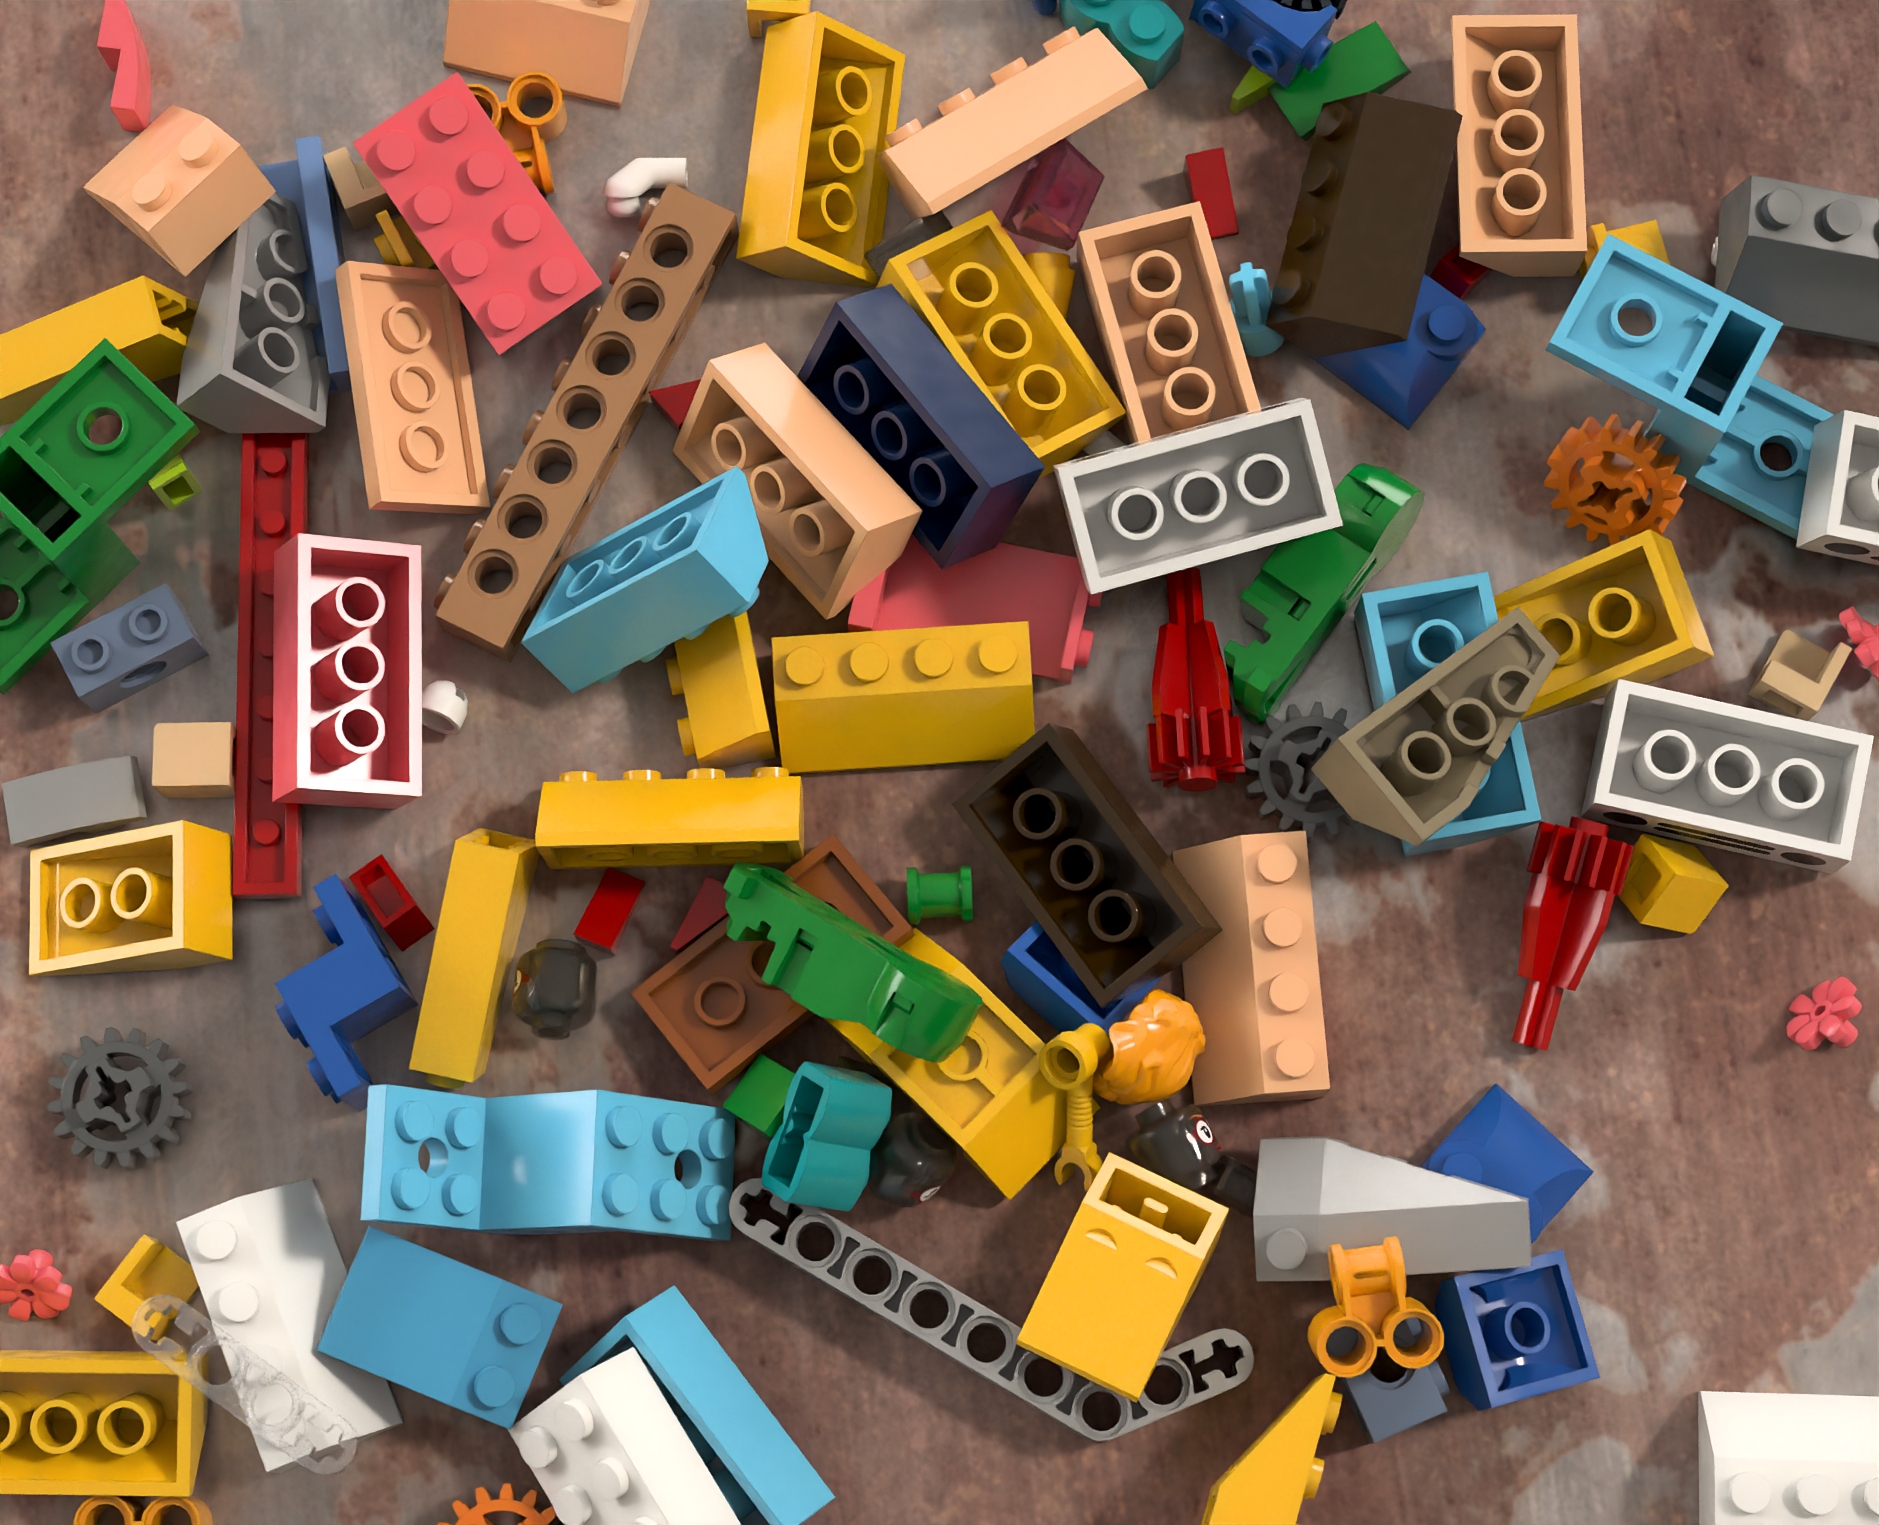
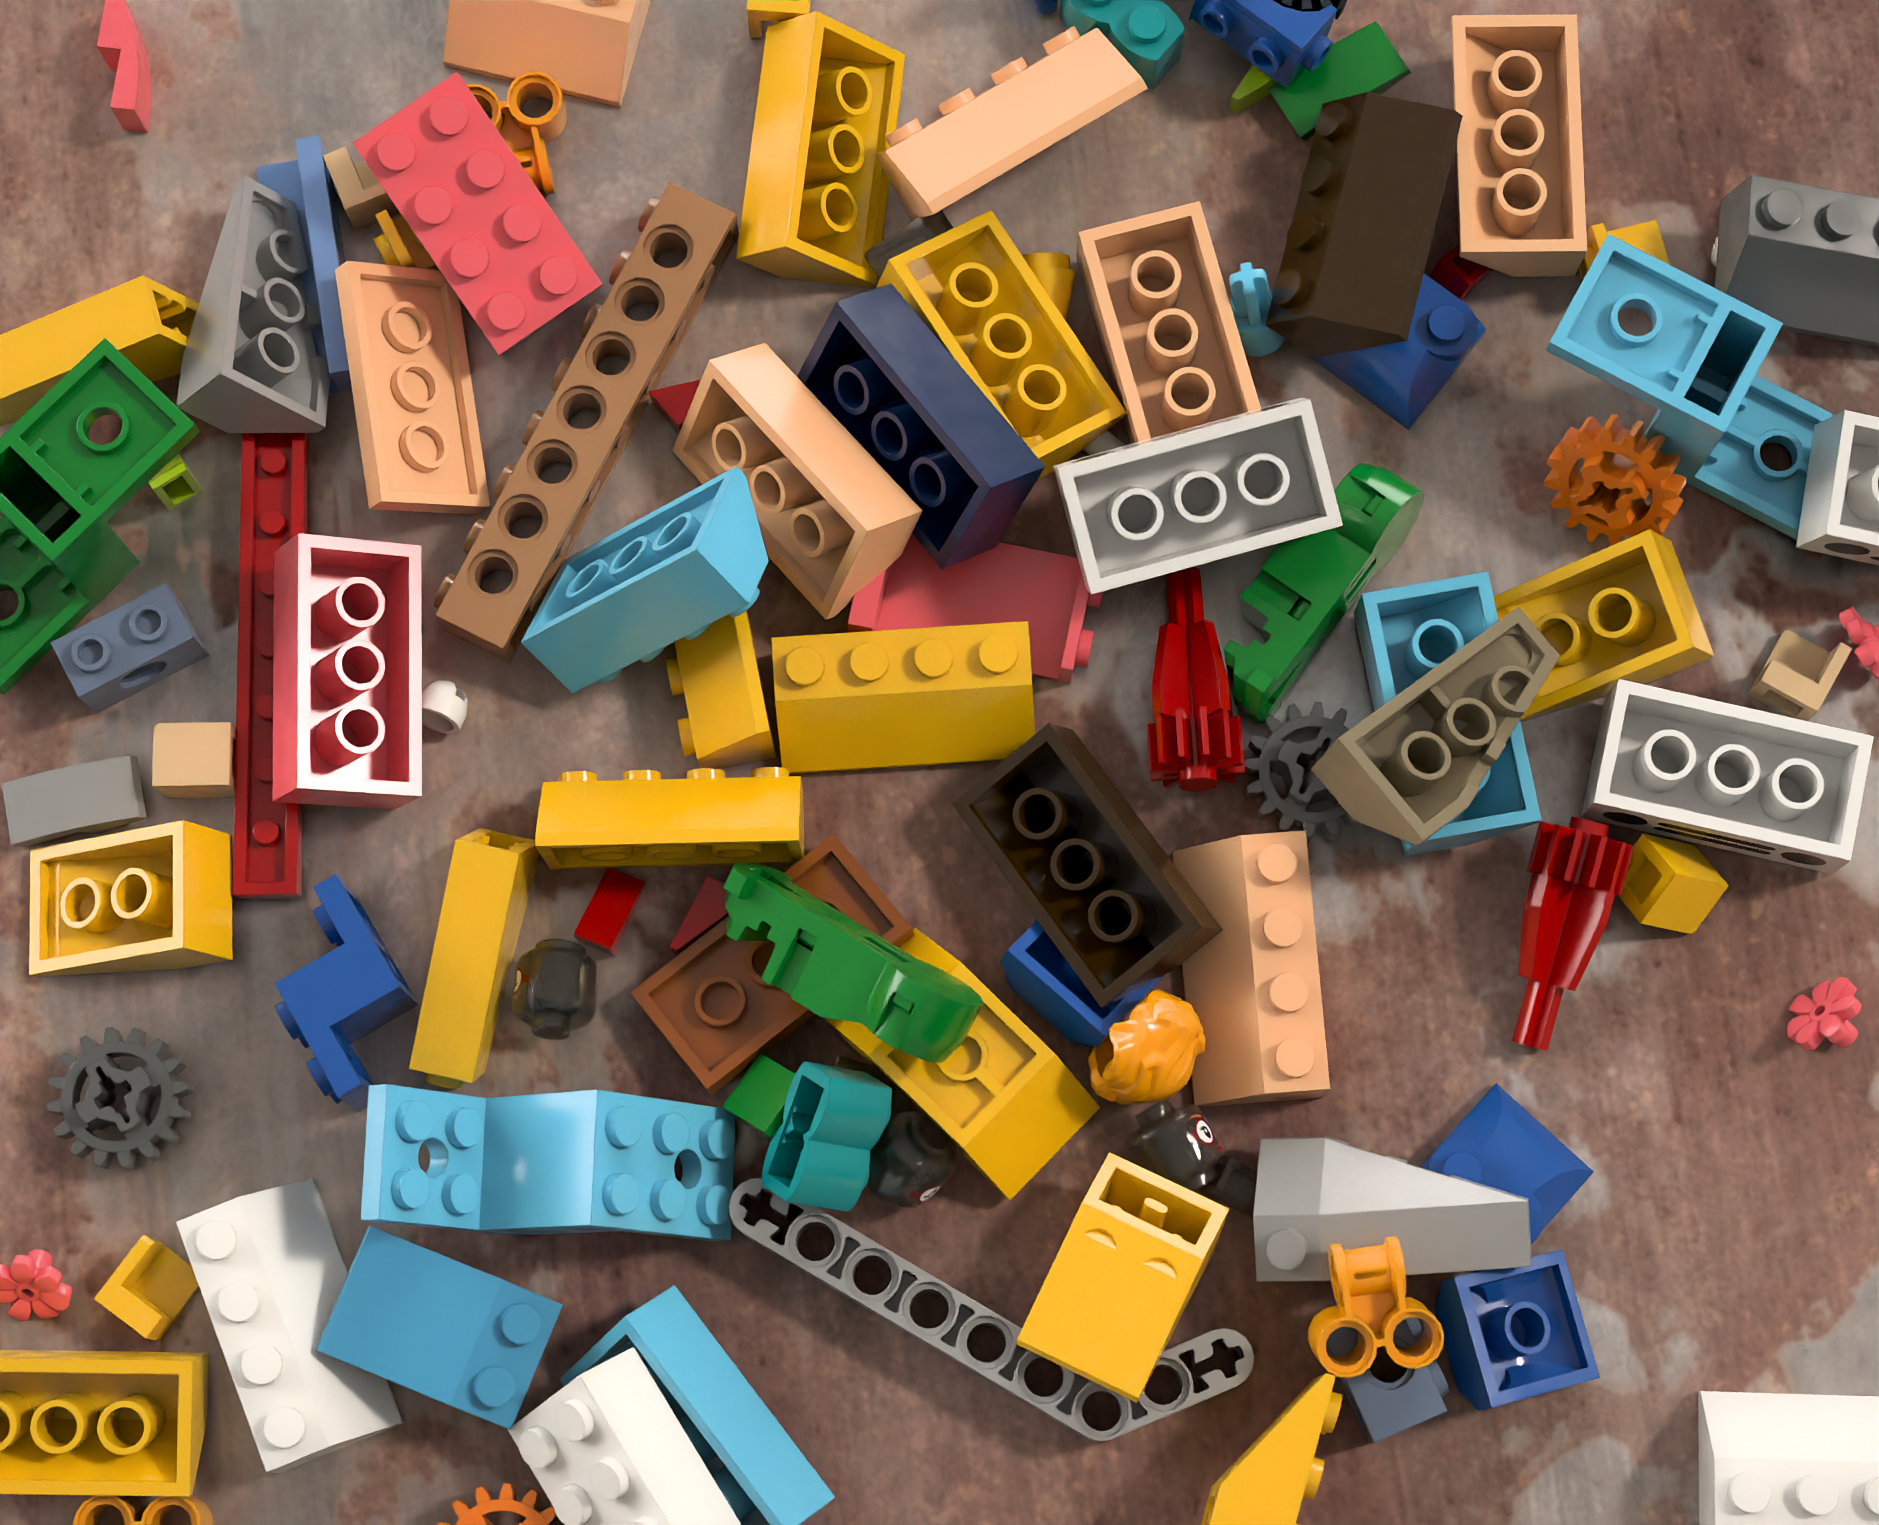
(181, 187): light nougat slope -> none
(250, 1378): clear beam -> none
(391, 903): red piece -> none
(639, 176): white arm -> none
(939, 895): green bush -> none
(1054, 196): clear pink slope -> none
(1069, 1065): yellow brick -> none
(1209, 183): red piece -> none

